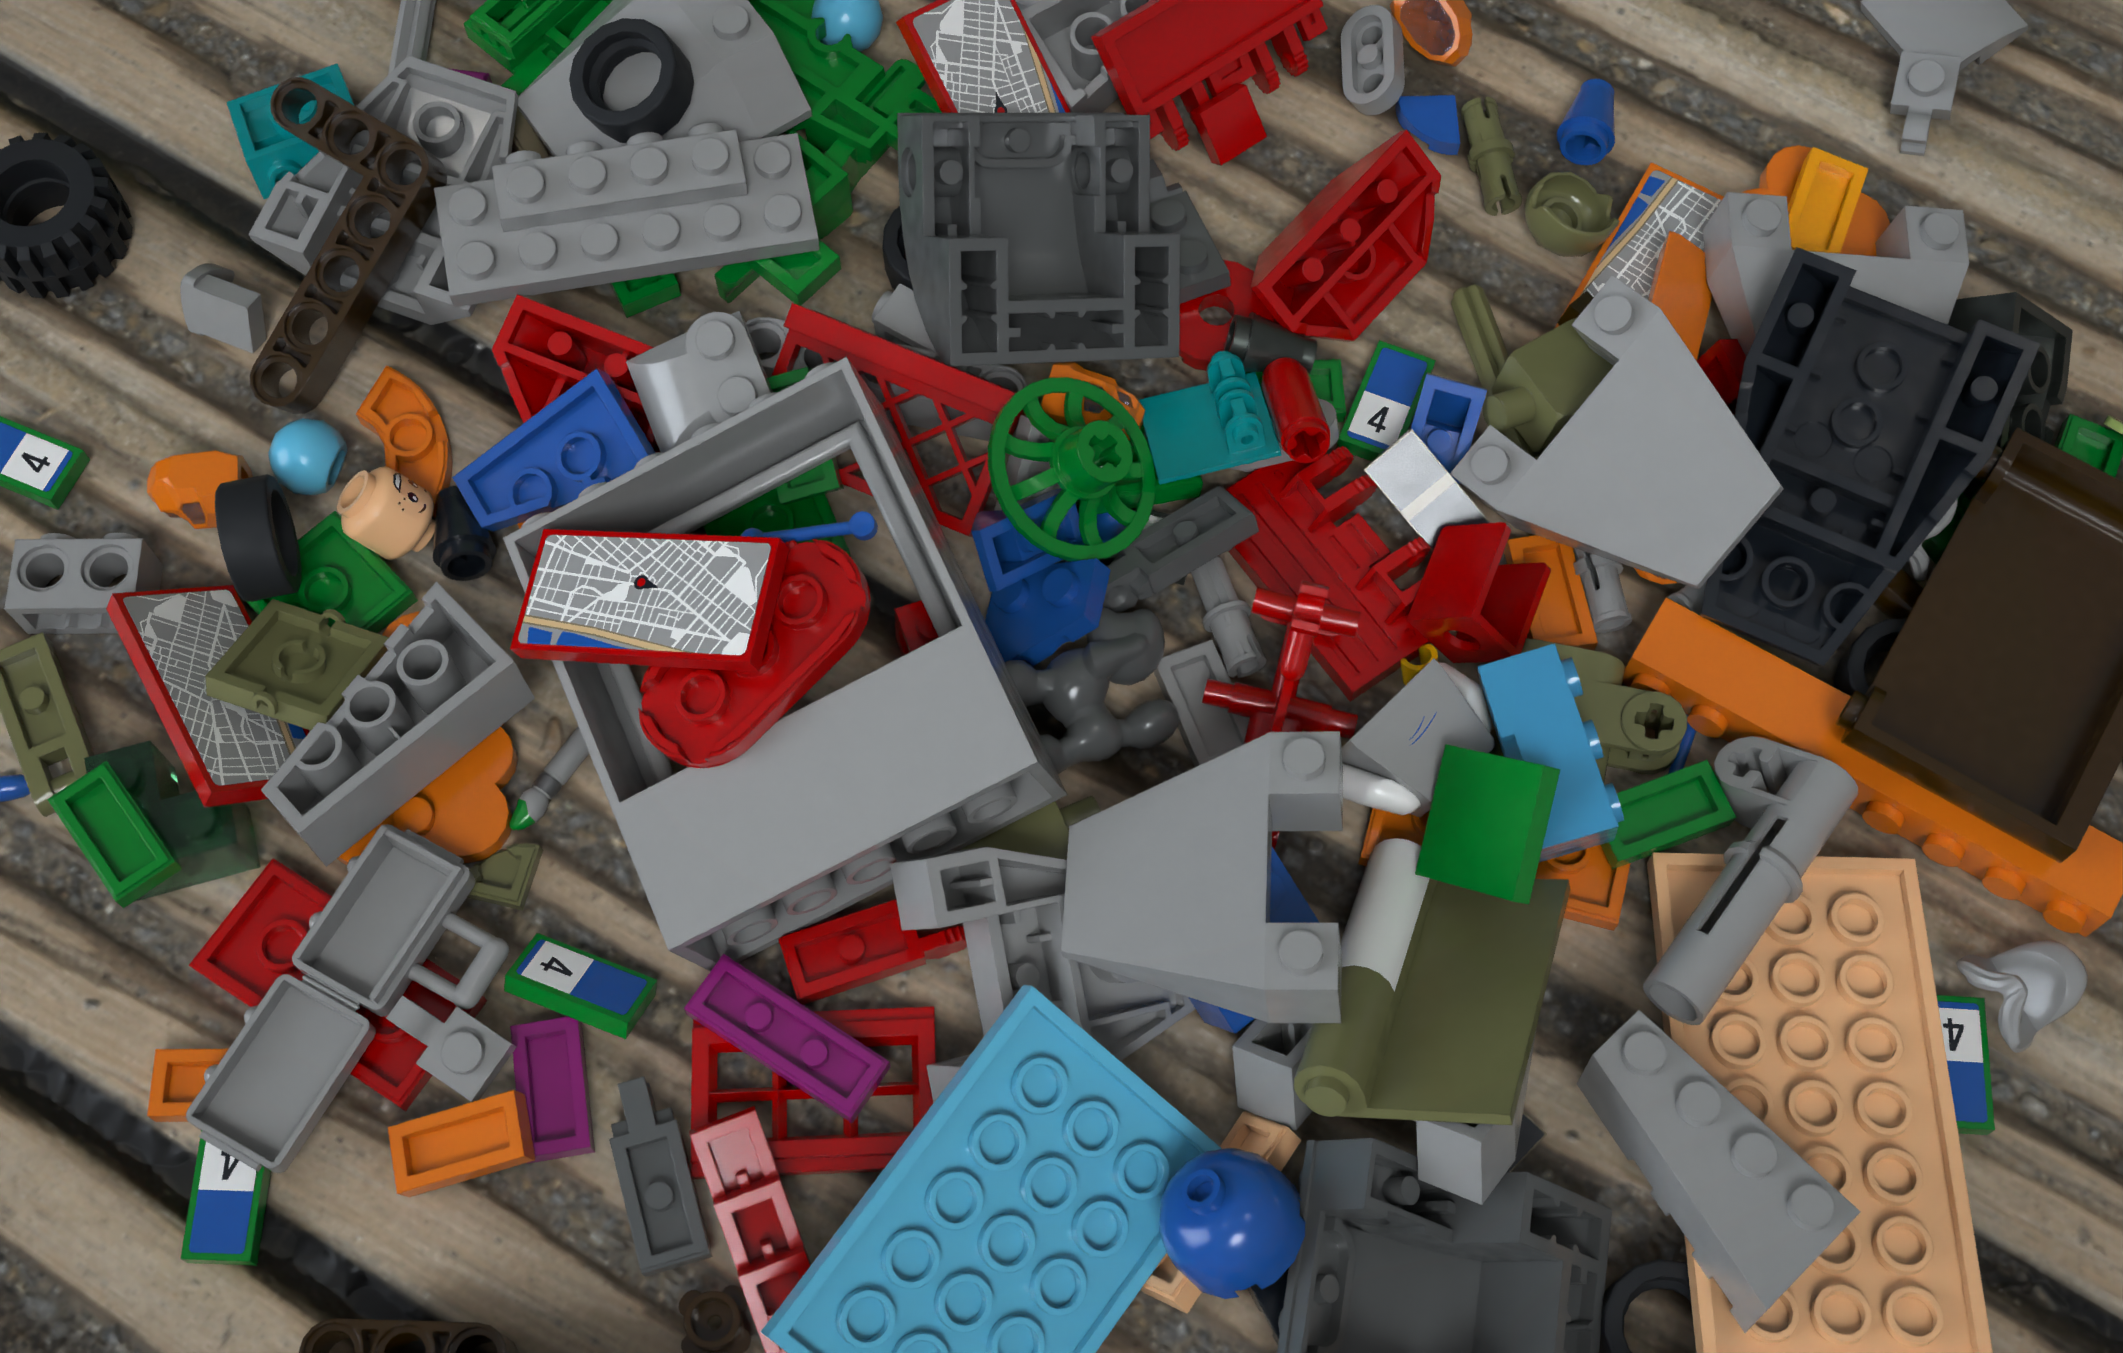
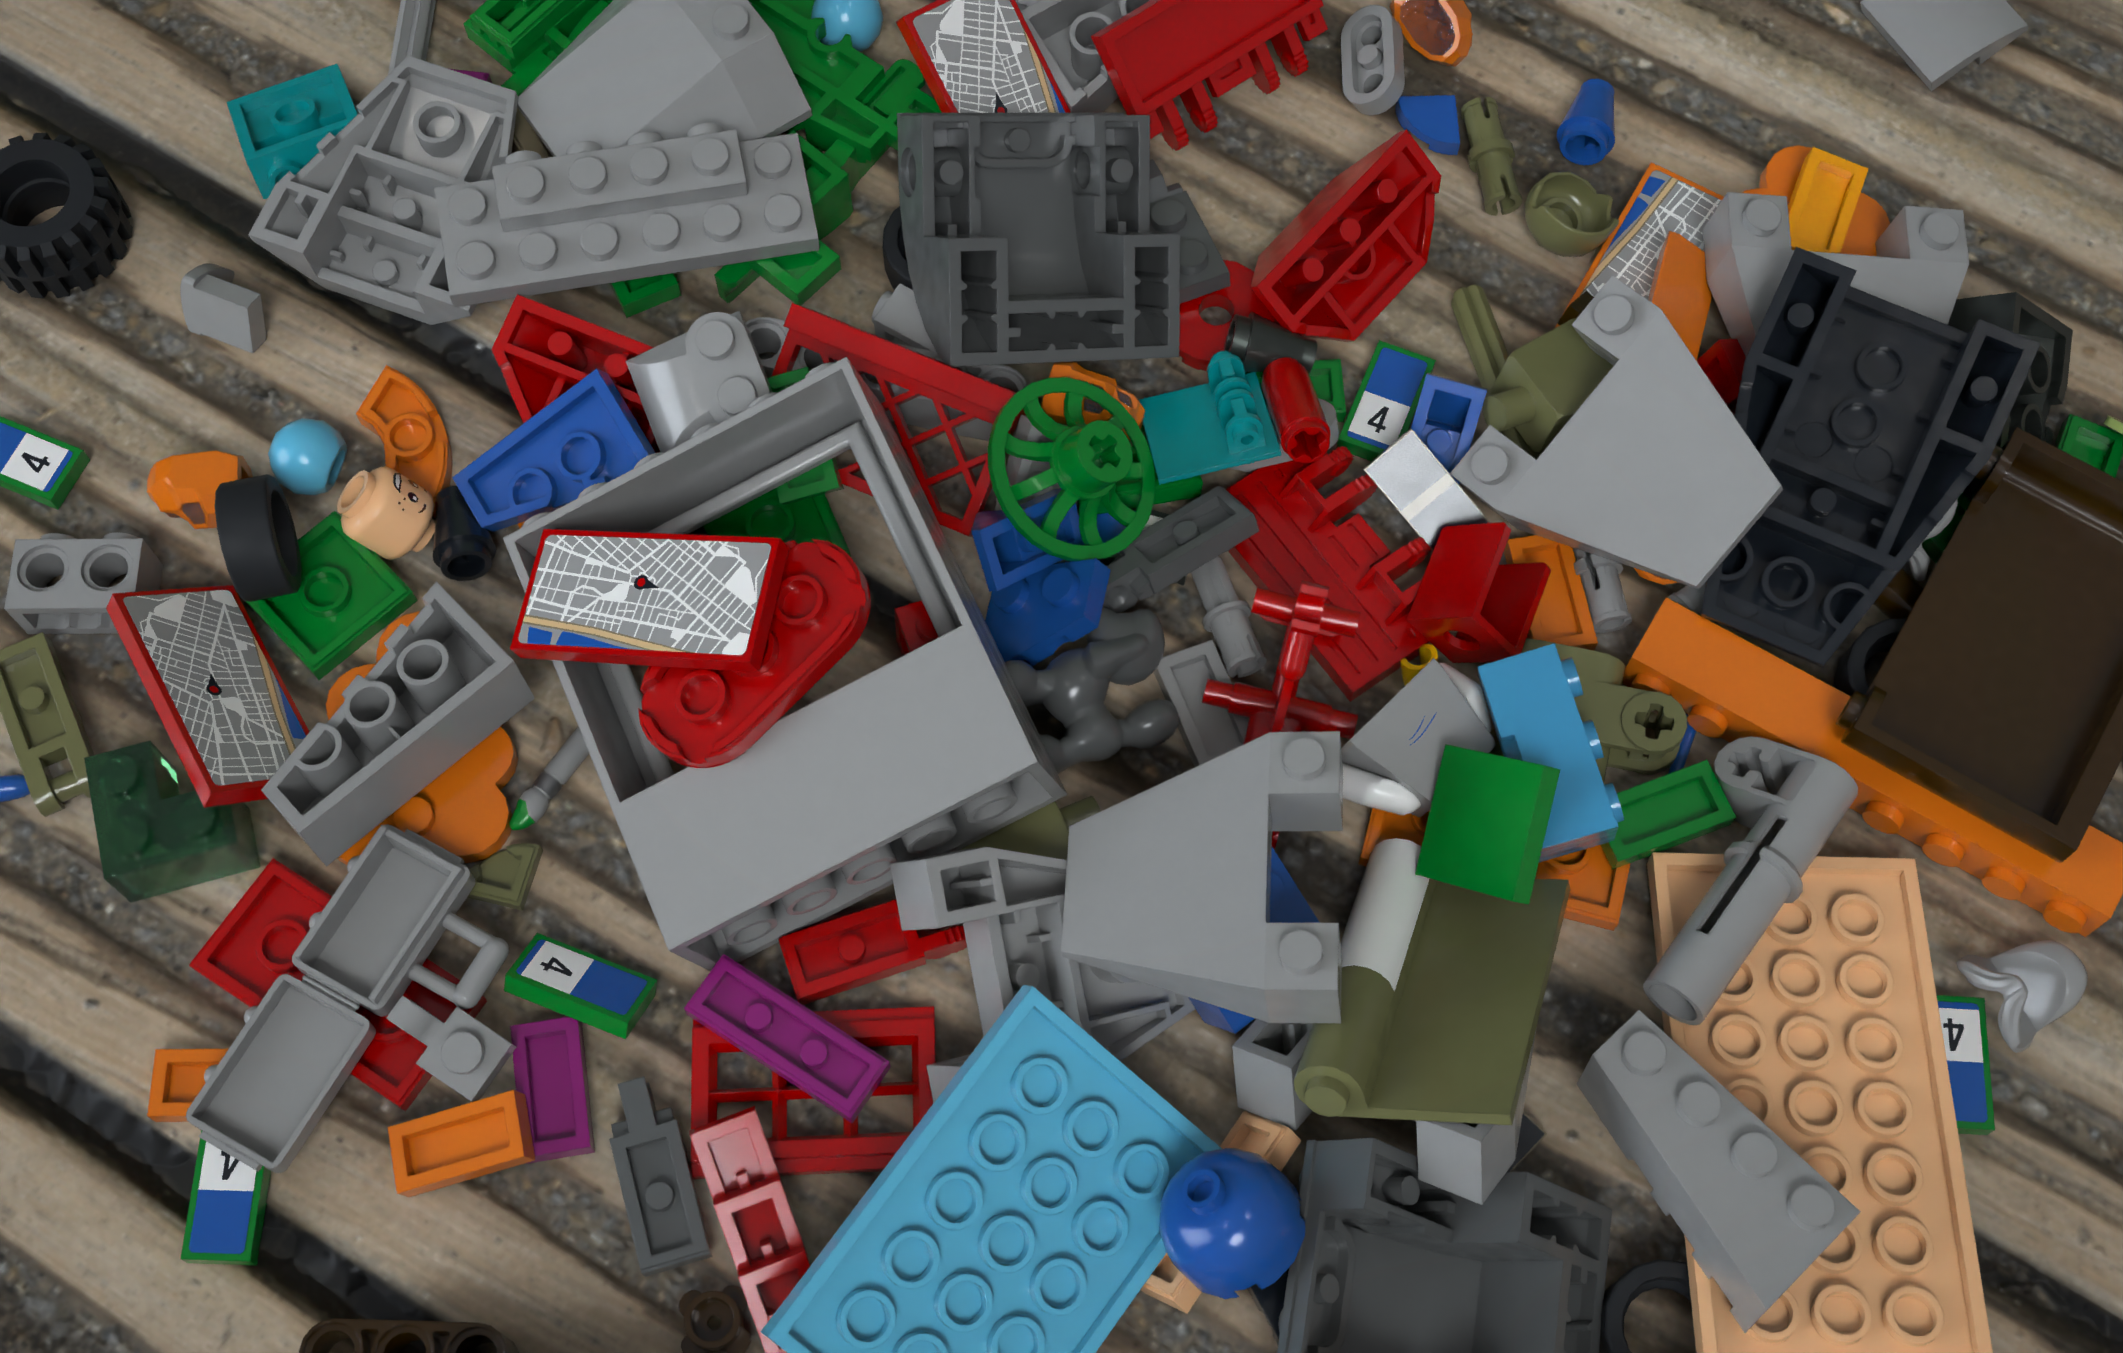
(114, 834): green tile -> none
(294, 664): olive plate -> none
(347, 244): dark brown beam -> none
(606, 50): black tyre -> none
(861, 525): blue hinge -> none
(1228, 124): red tile -> none
(1922, 92): light grey plate -> none

